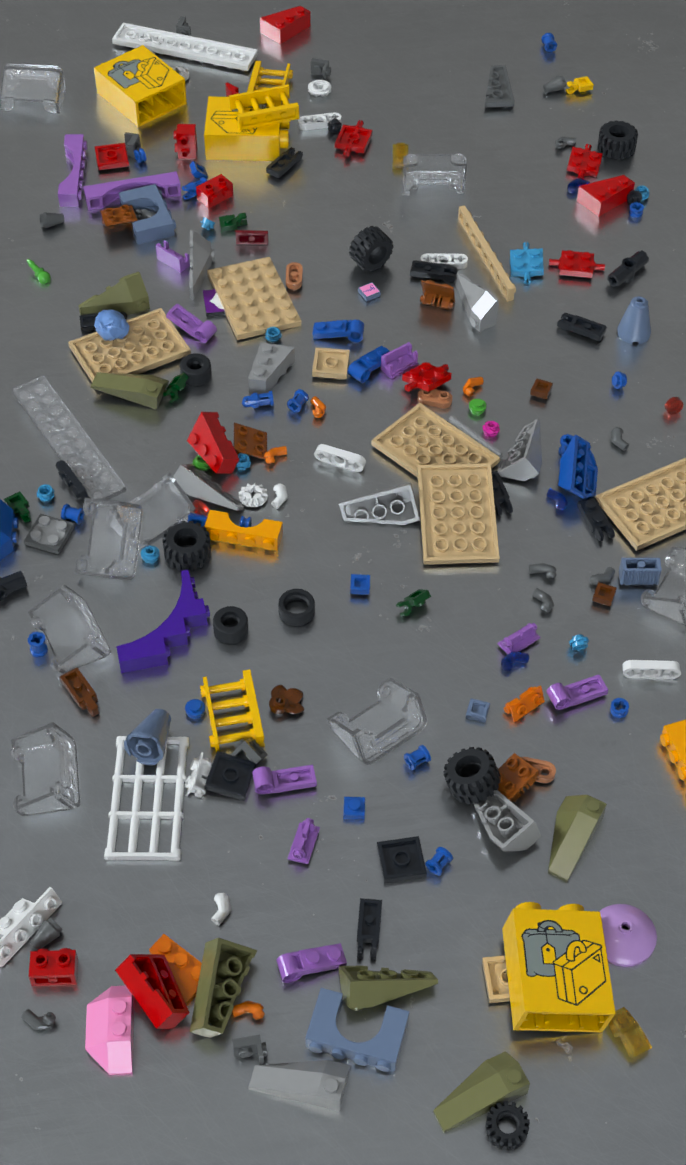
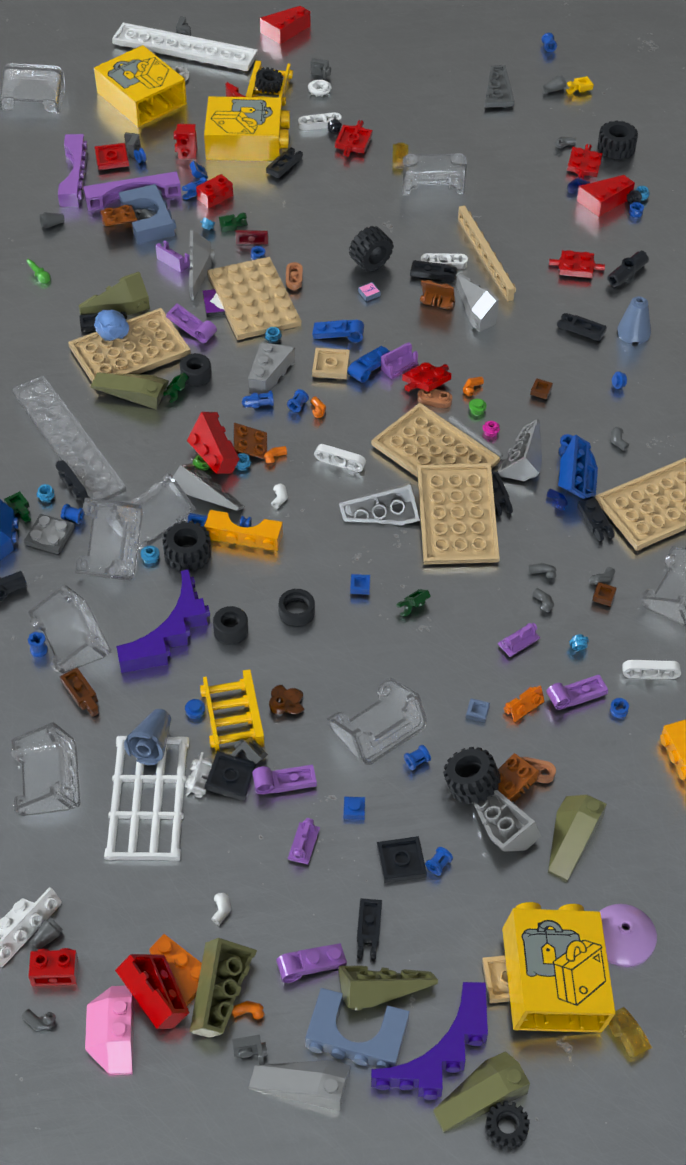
(201, 508): clear red tile -> none
(257, 249): none -> blue bush
(258, 499): white gear -> none
(266, 116): yellow fence -> none
(268, 80): none -> black tyre
(449, 1054): none -> dark purple arch
(508, 661): clear blue arm -> none
(526, 262): dark azure plate -> none
(639, 571): sand blue brick -> none
(674, 405): clear red tile -> none

